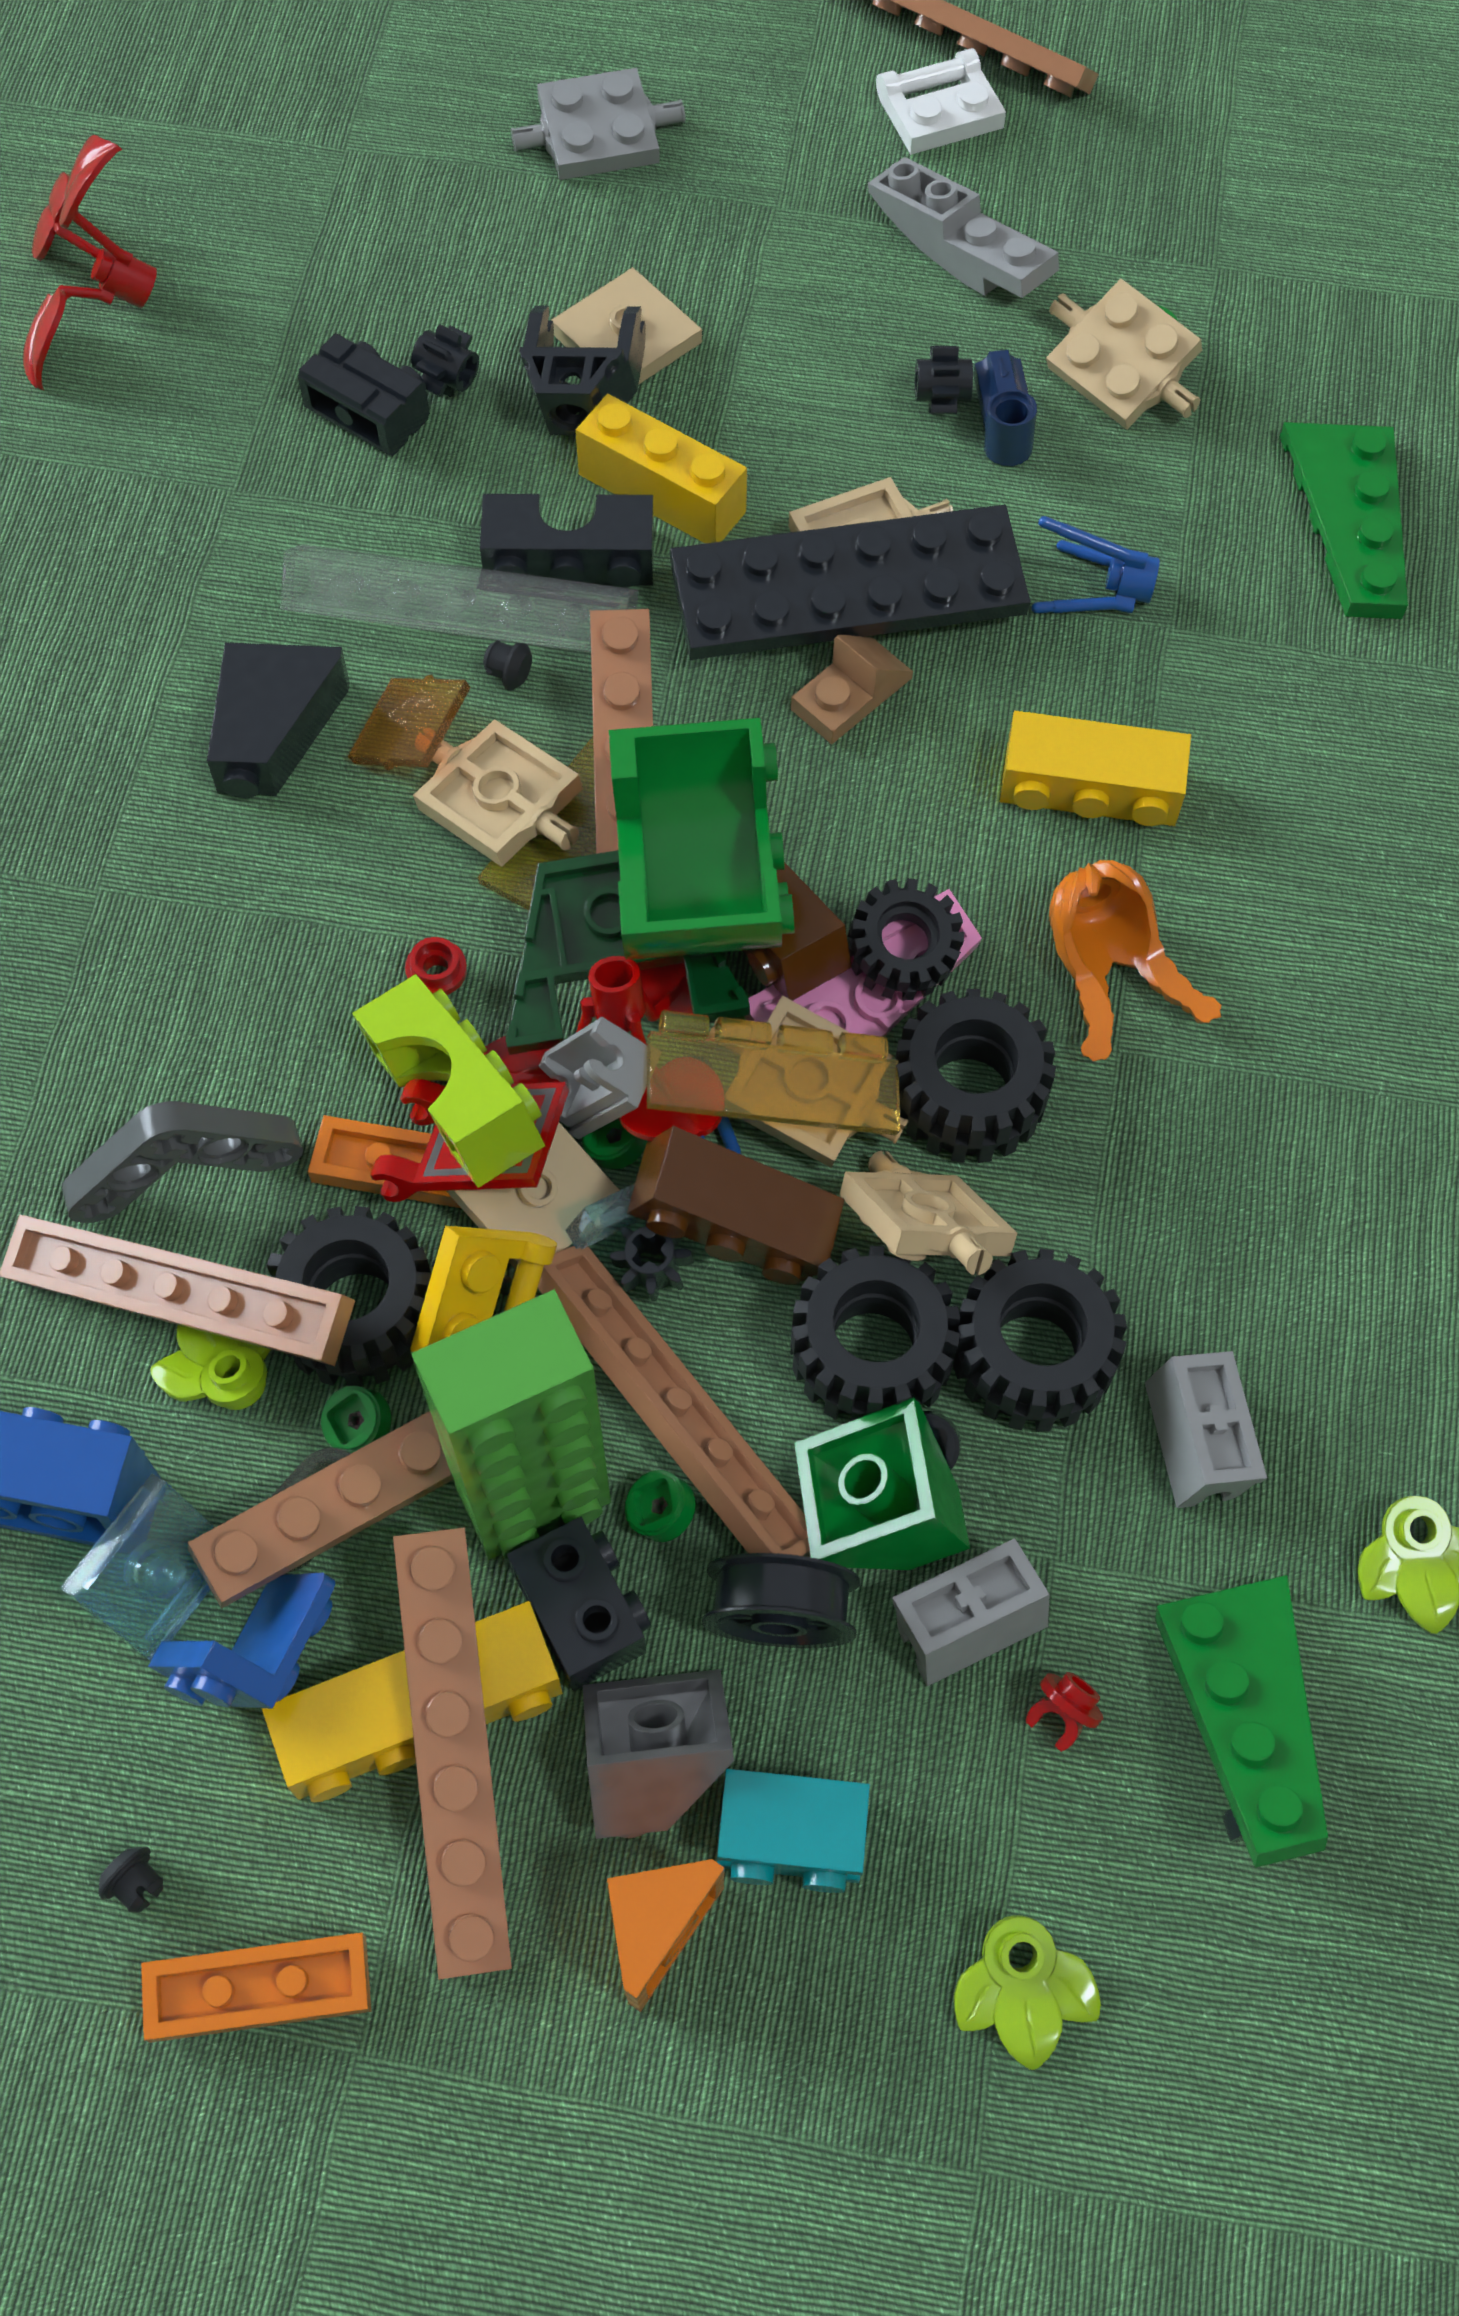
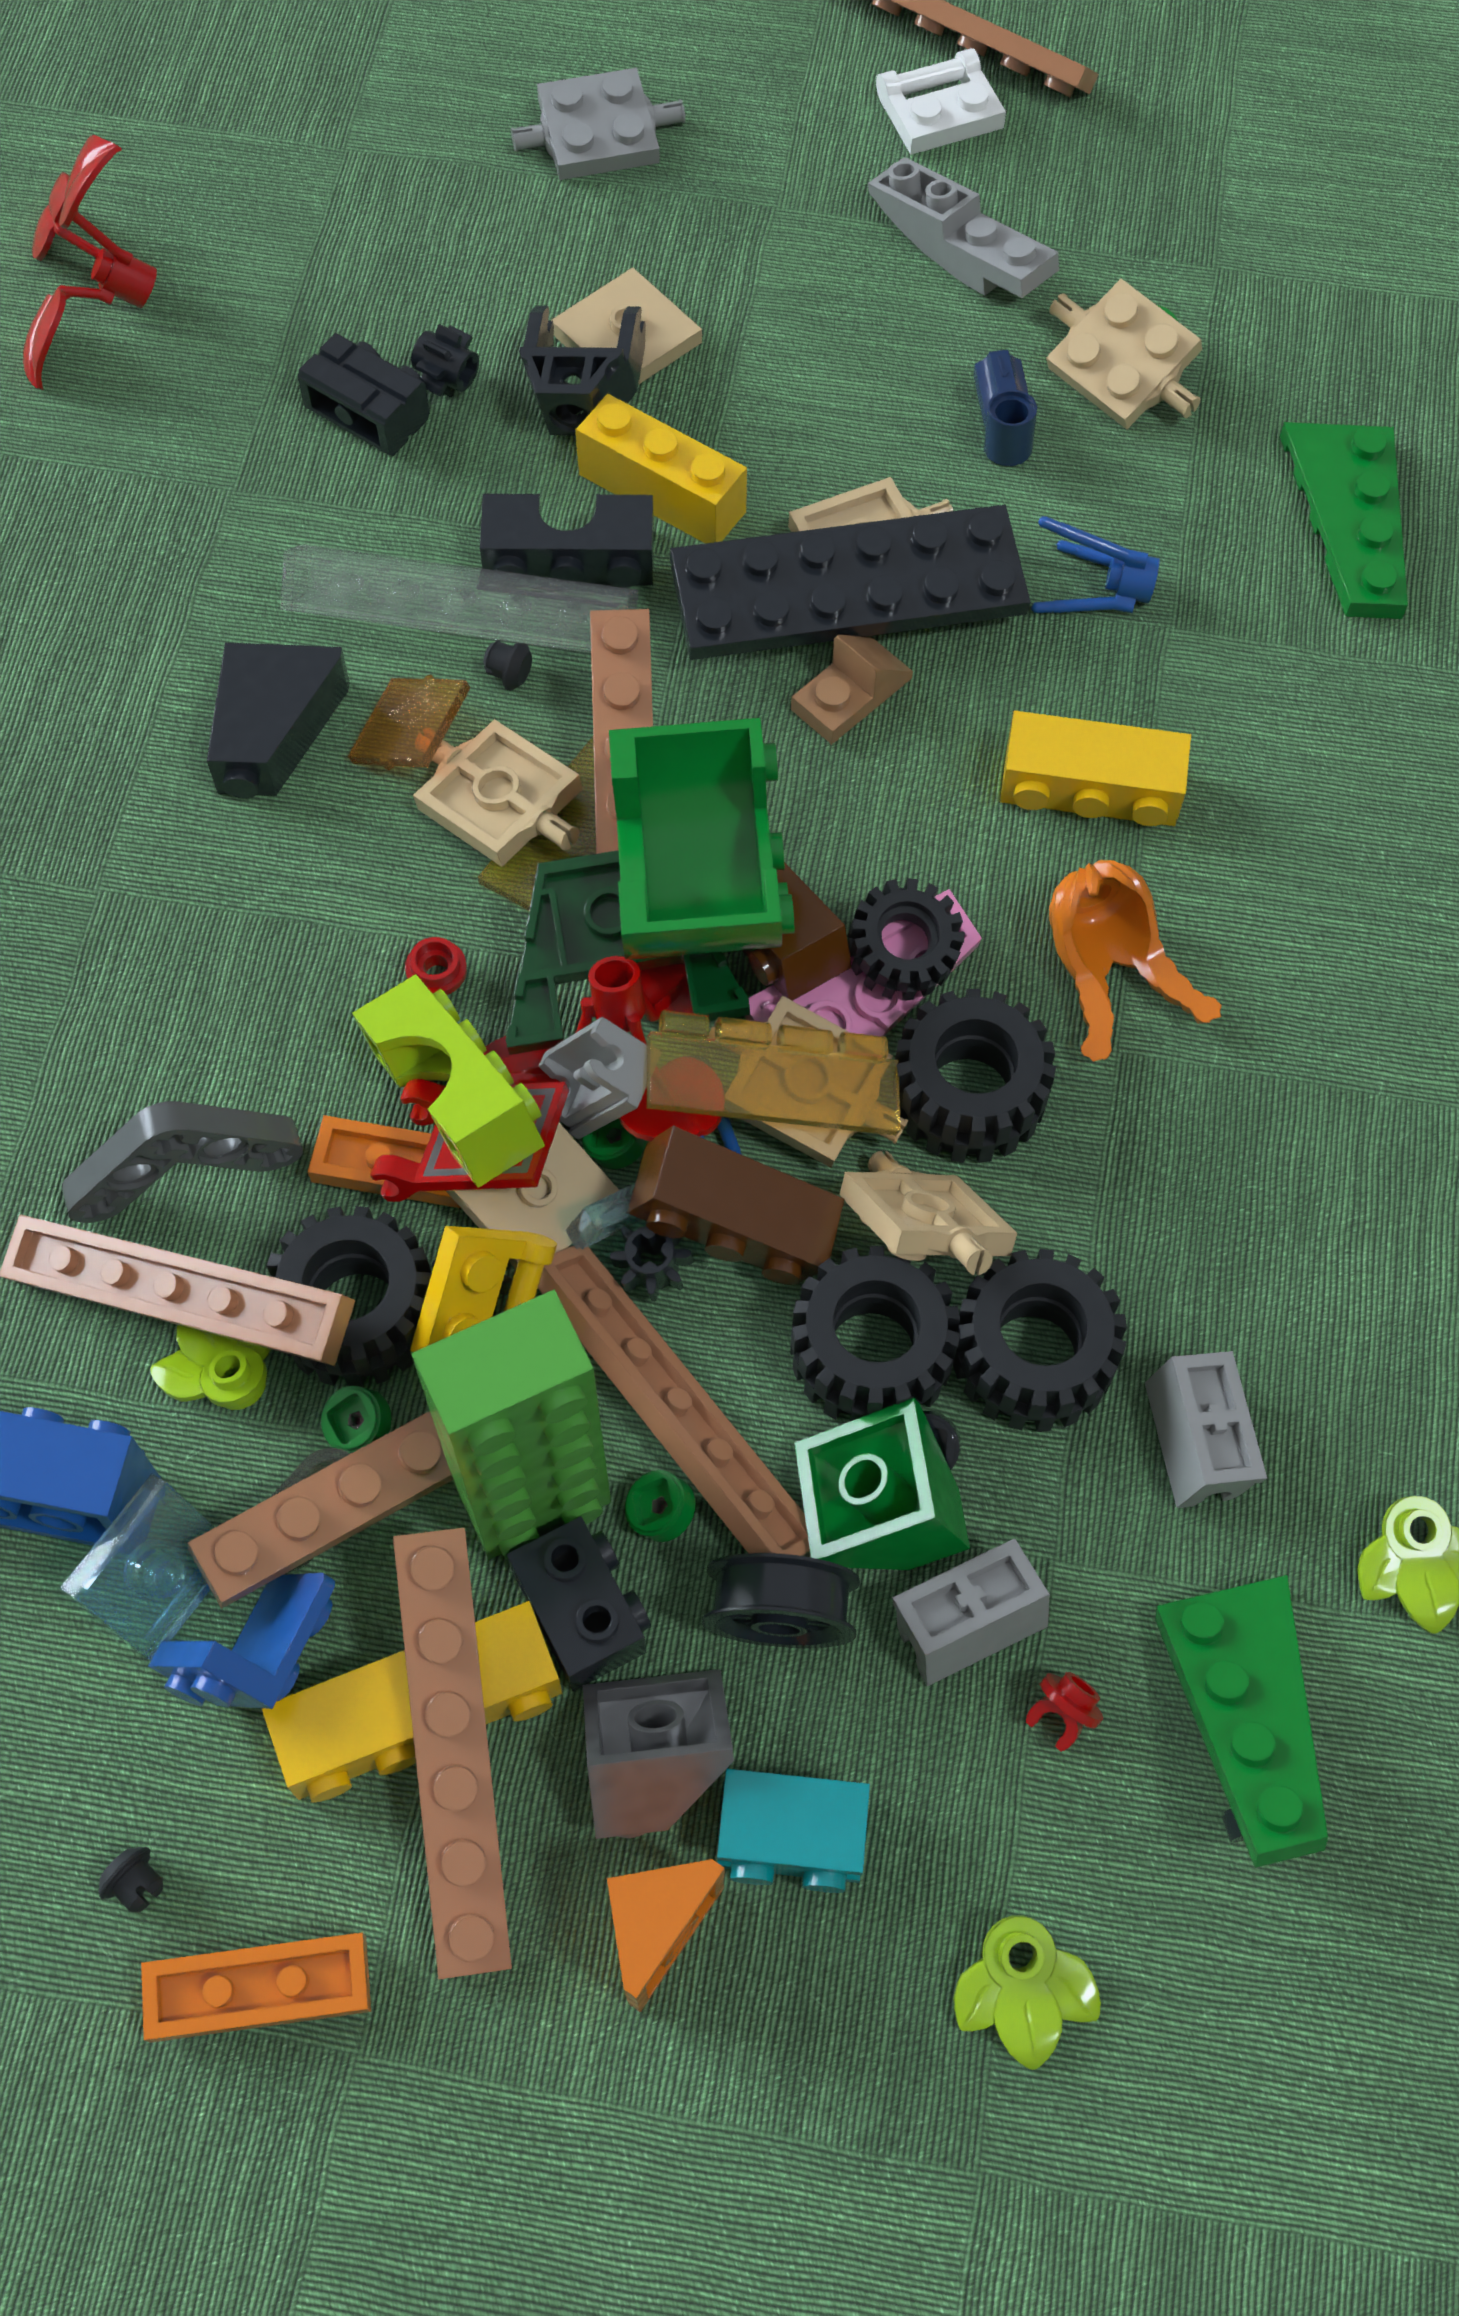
(943, 379): black gear -> none

